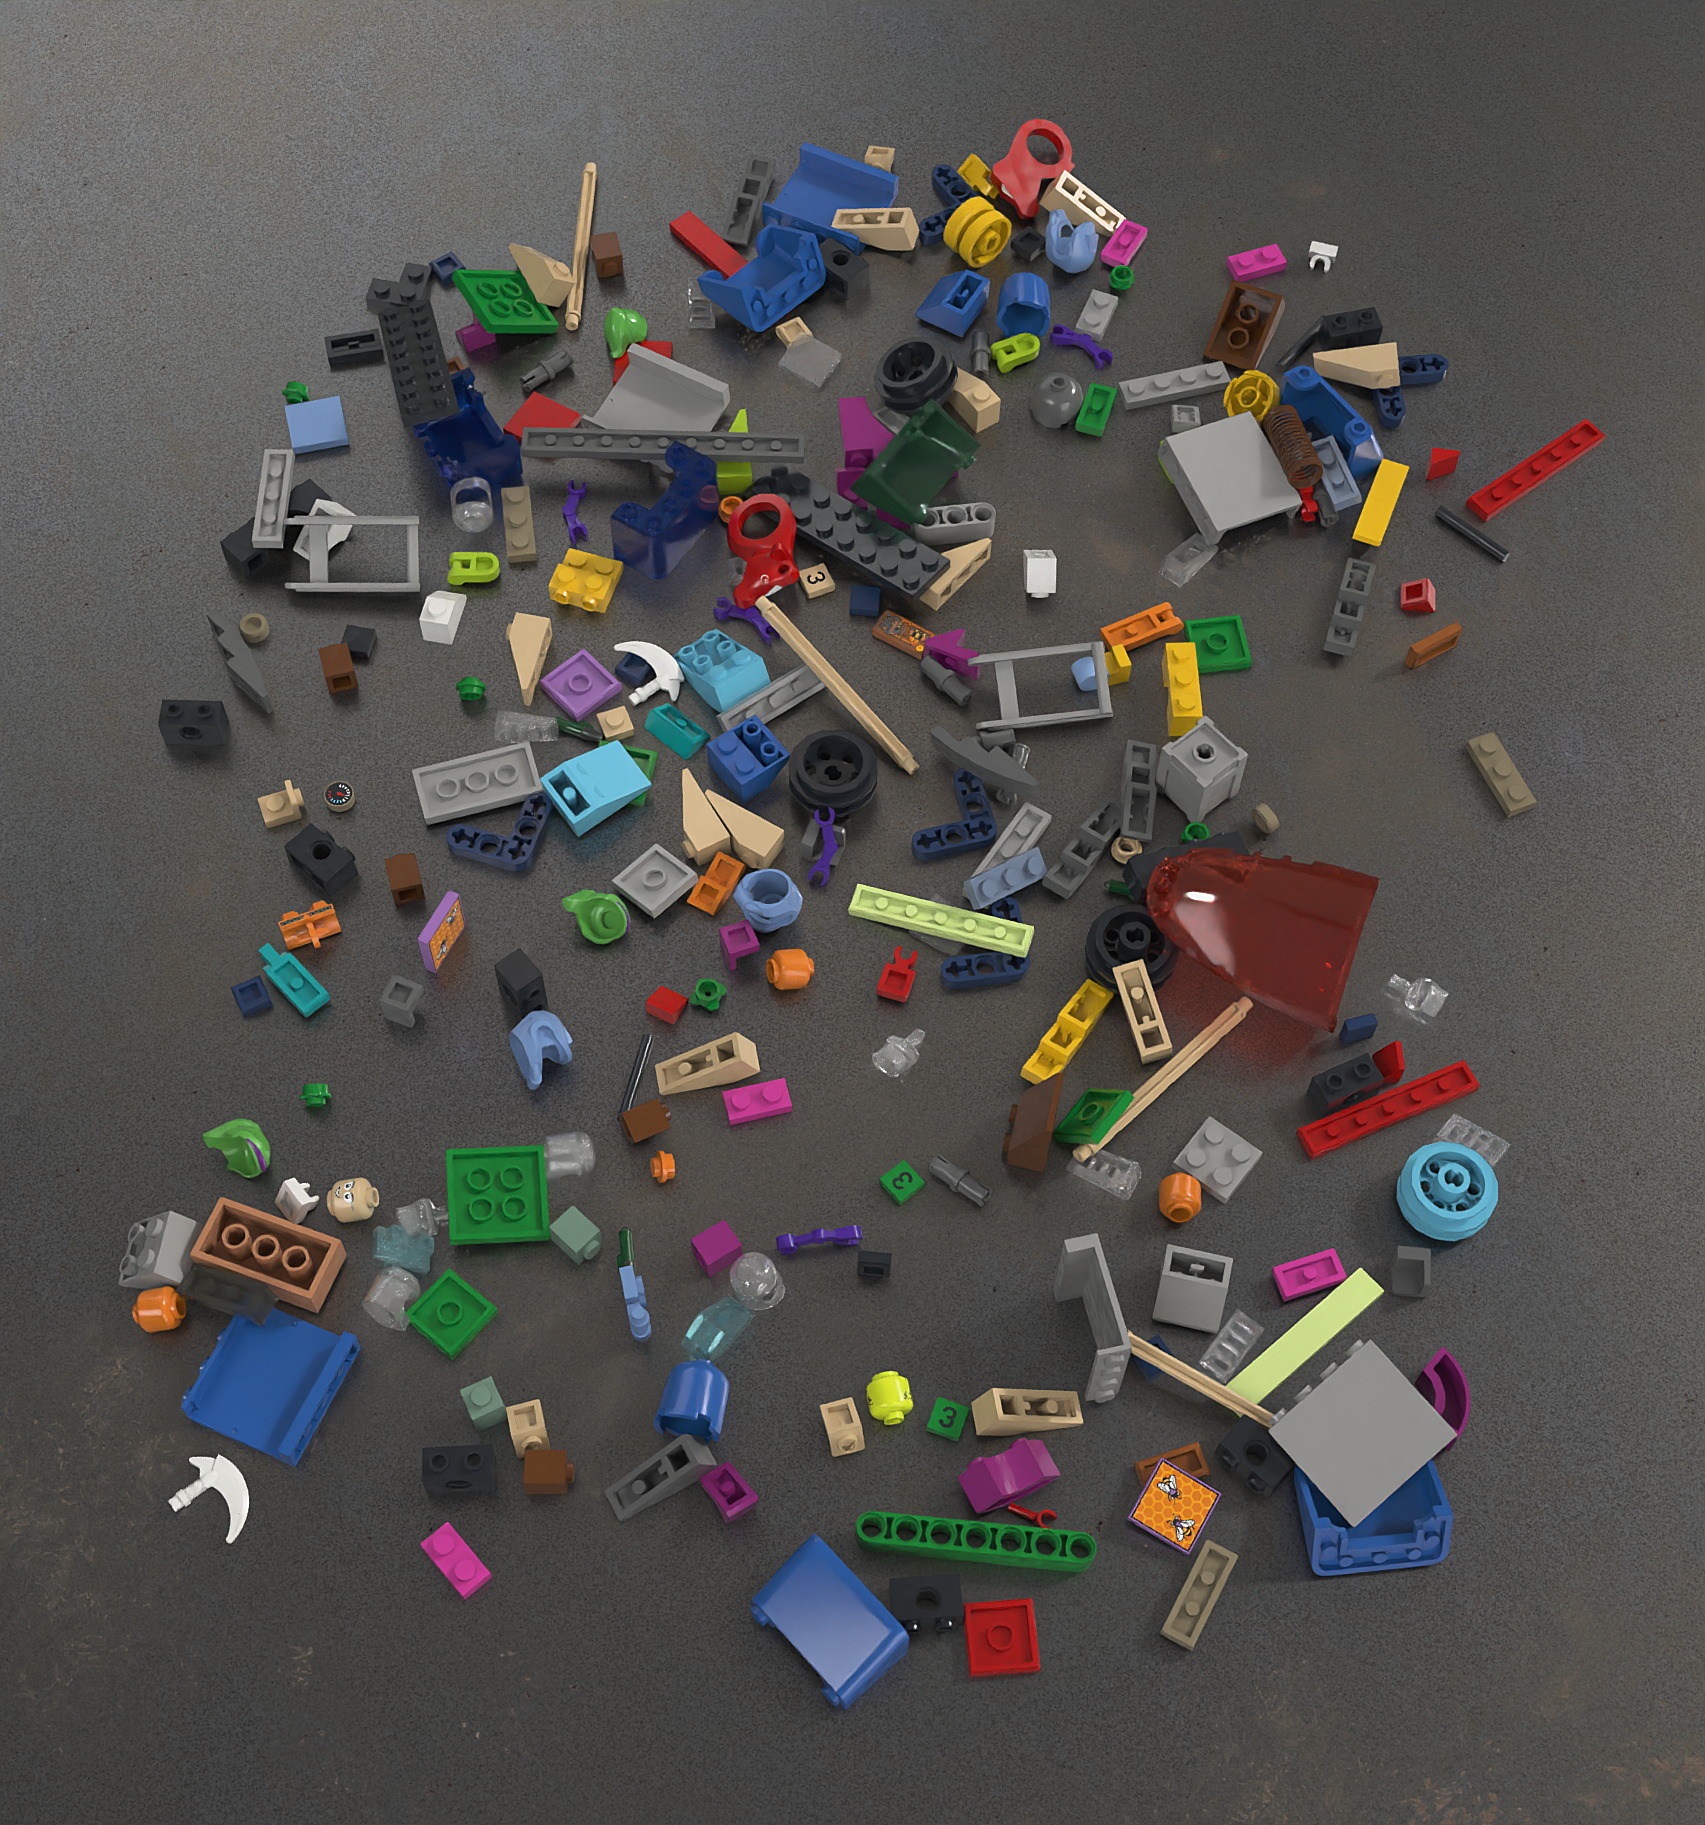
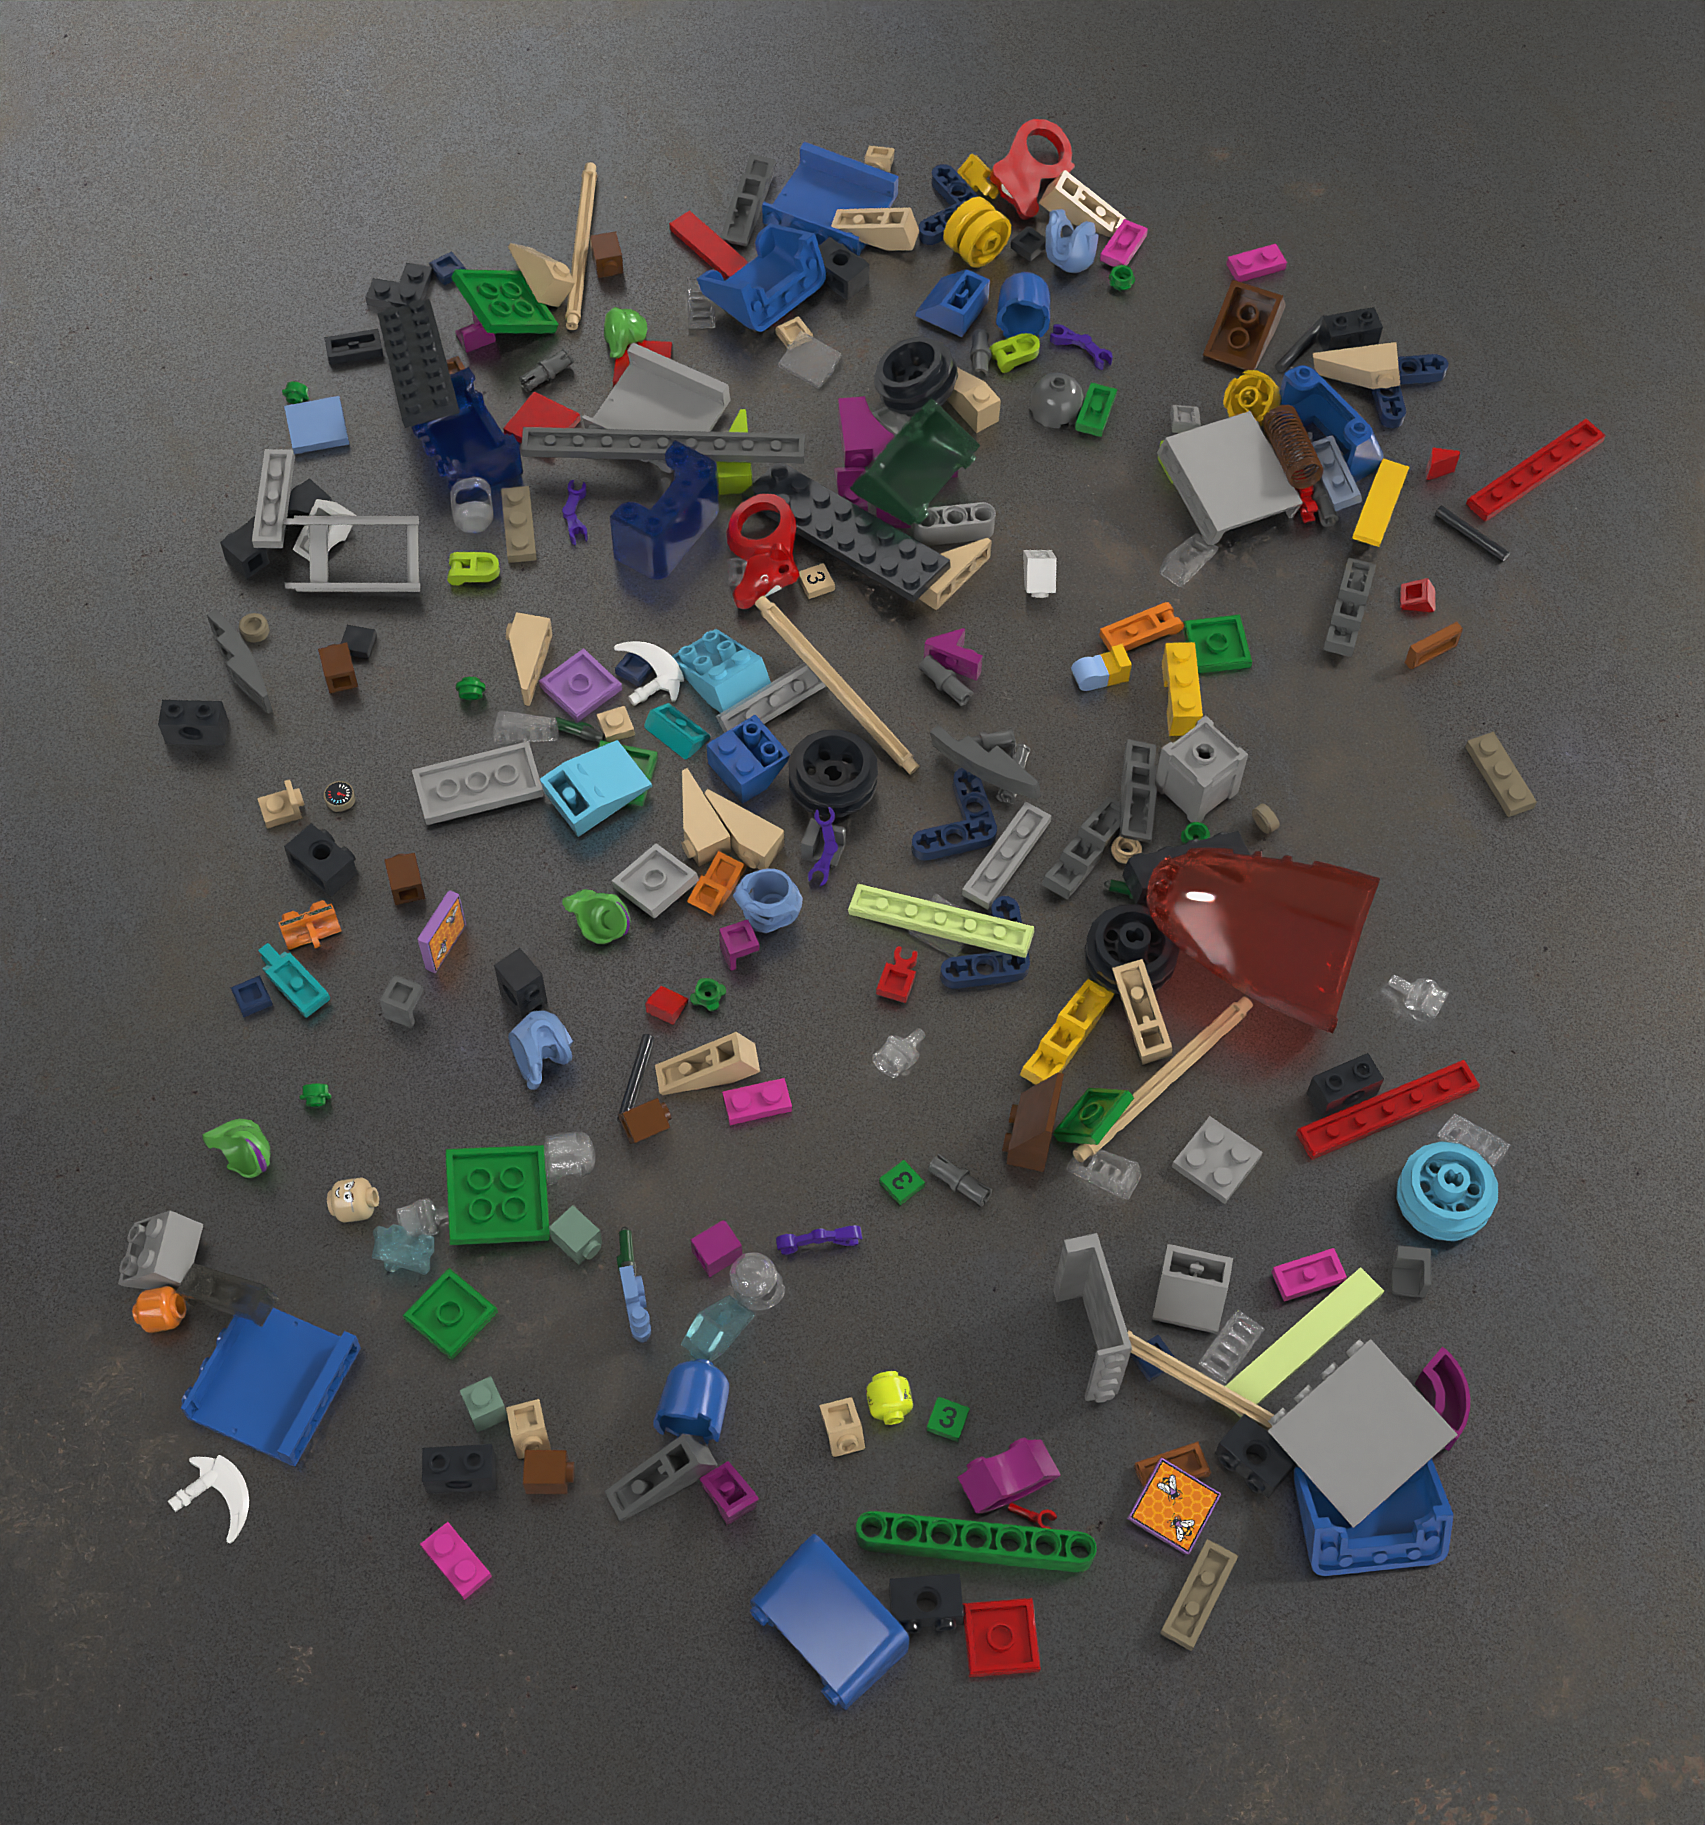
(270, 1251): nougat brick -> none
(295, 1201): white tile -> none
(388, 1293): clear helmet -> none
(441, 616): white slope -> none
(509, 845): dark blue beam -> none
(585, 580): yellow plate -> none
(662, 1166): orange plate -> none
(727, 507): orange plate -> none
(750, 614): dark purple piece -> none
(789, 969): orange head -> none
(864, 600): dark blue tile -> none
(874, 1263): black tile -> none
(902, 634): tile -> none
(1005, 878): sand blue plate -> none
(1007, 689): light grey piece -> none
(1025, 1411): tan slope -> none
(1096, 315): light grey plate -> none
(1173, 385): light grey plate -> none
(1179, 1197): orange head -> none
(1322, 252): white tile -> none
(1358, 1028): dark blue tile -> none
(1390, 1062): red slope -> none

